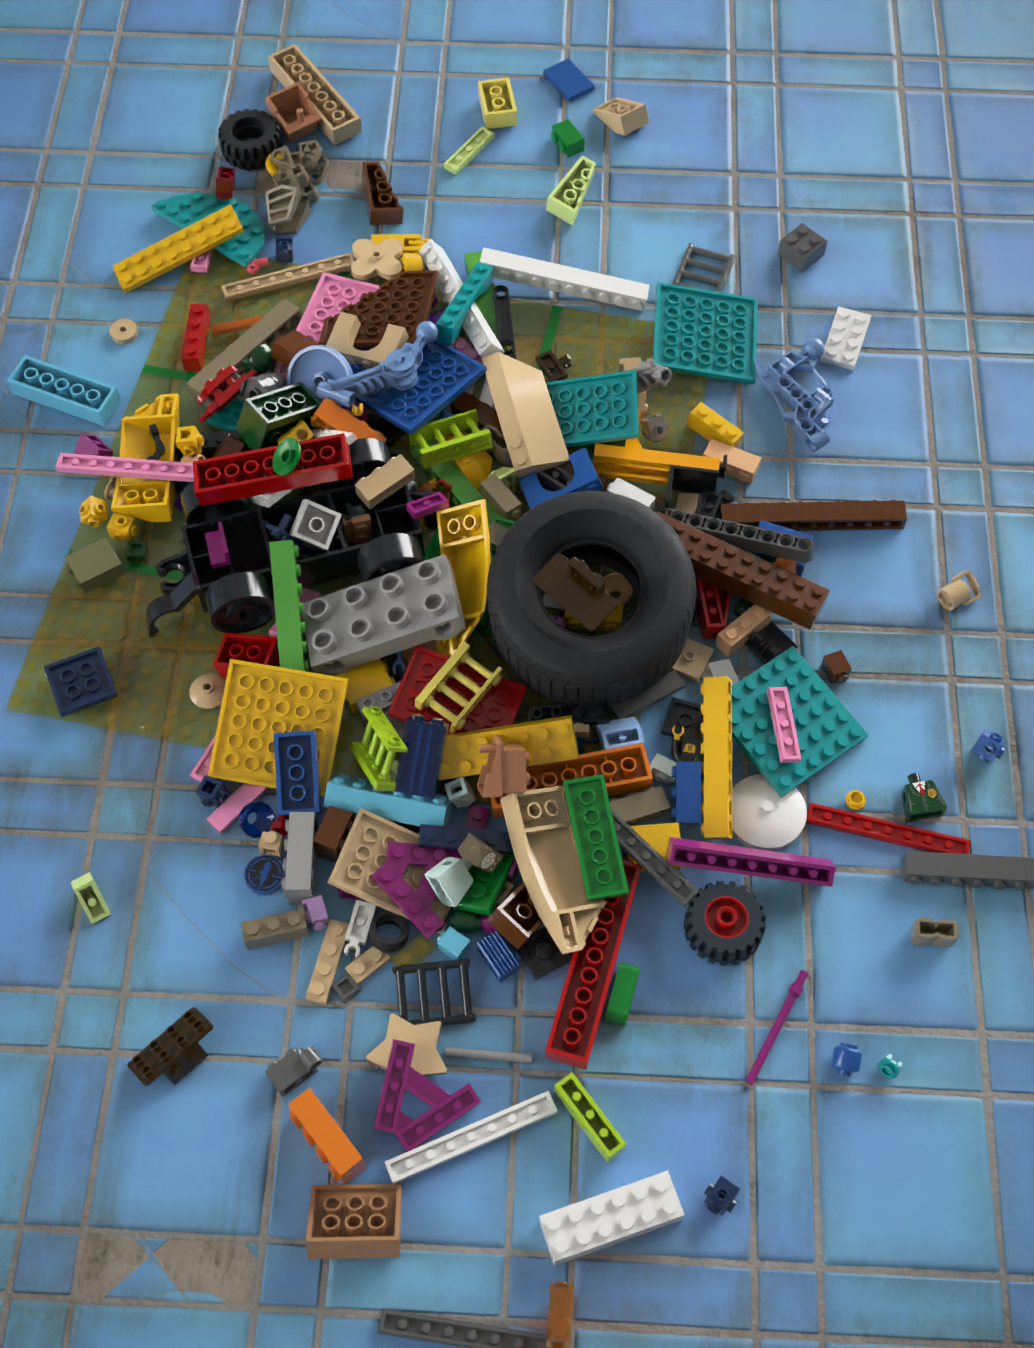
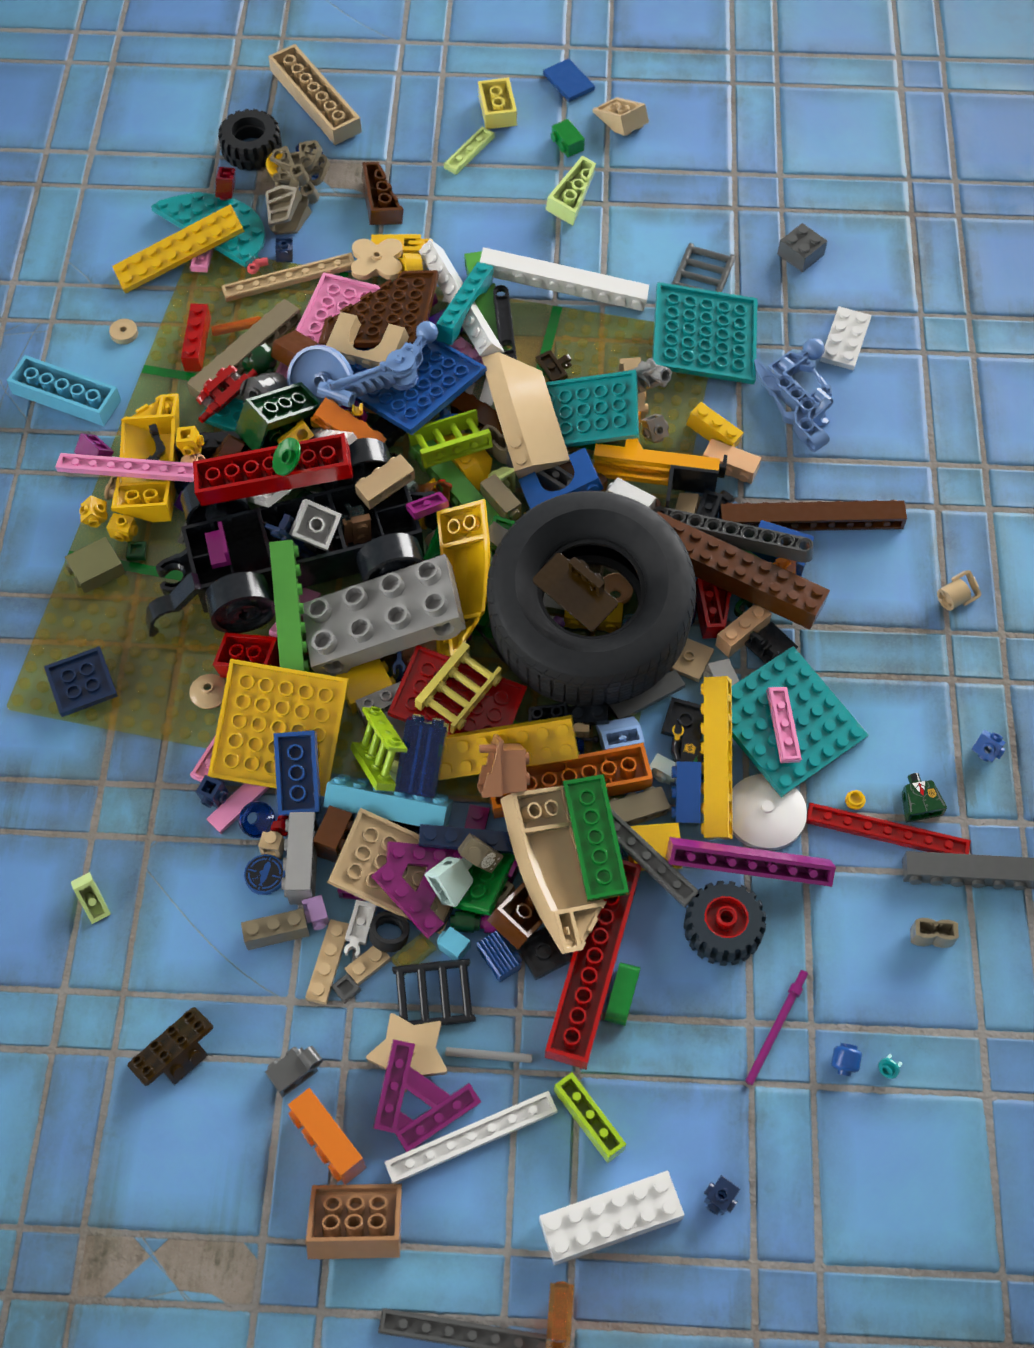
(293, 112): nougat piece -> none
(463, 797): light aqua brick -> none
(836, 667): reddish brown brick -> none

